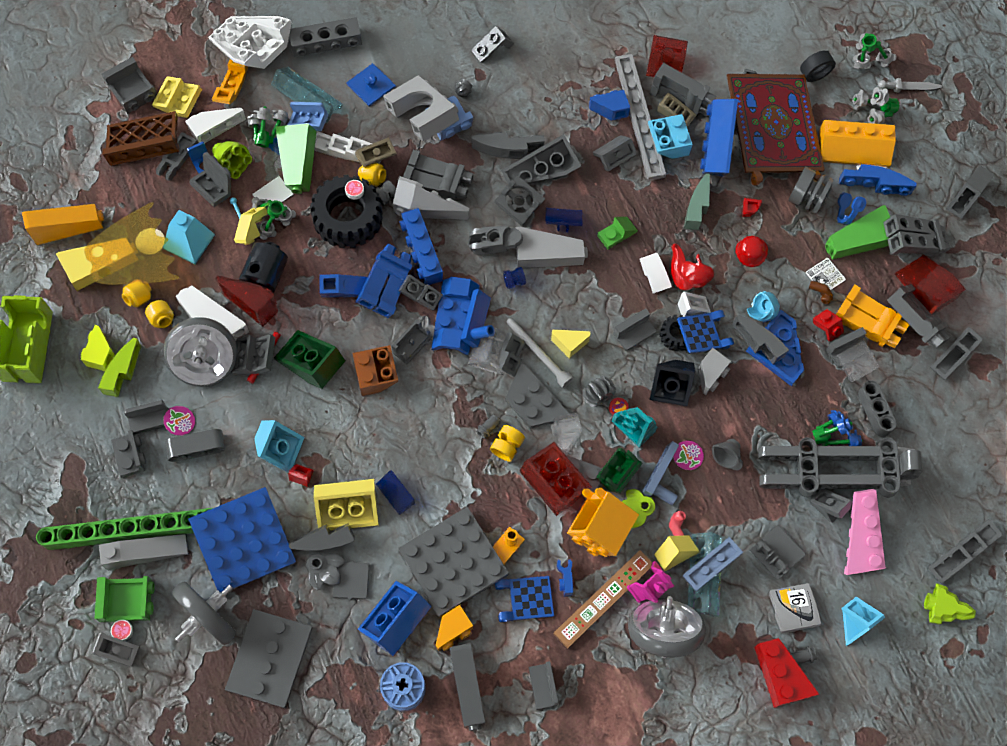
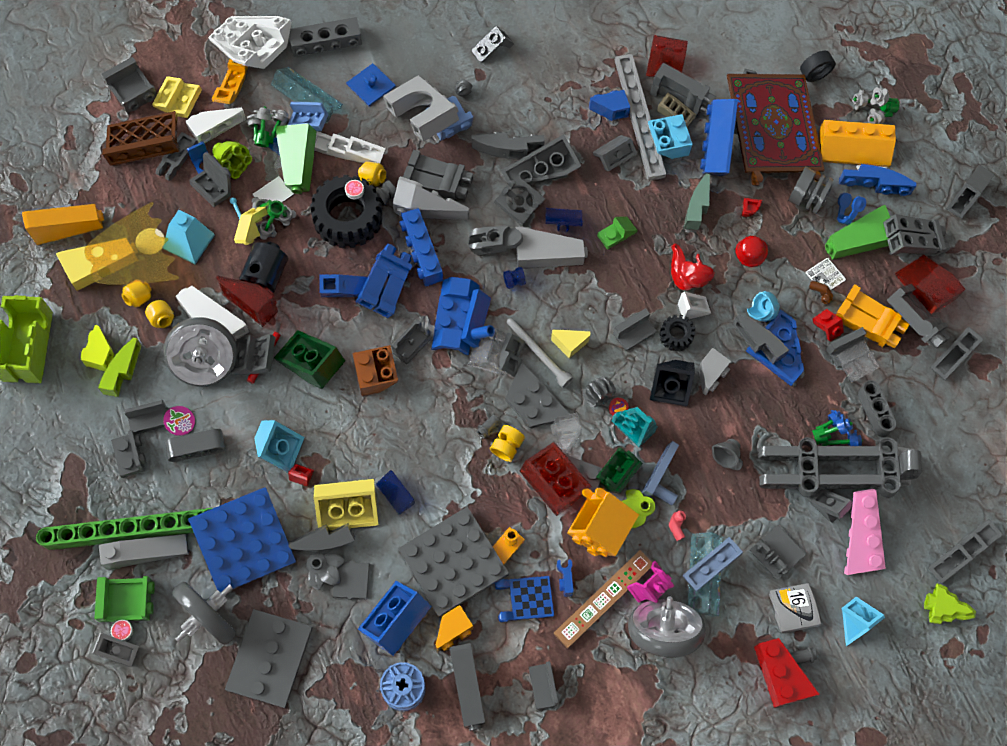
(375, 152): dark tan slope -> none
(420, 292): dark grey slope -> none
(656, 272): white slope -> none
(675, 550): light yellow slope -> none
(688, 455): sticker -> none
(701, 334): blue flag -> none
(869, 43): plant -> none
(897, 85): light grey sword -> none

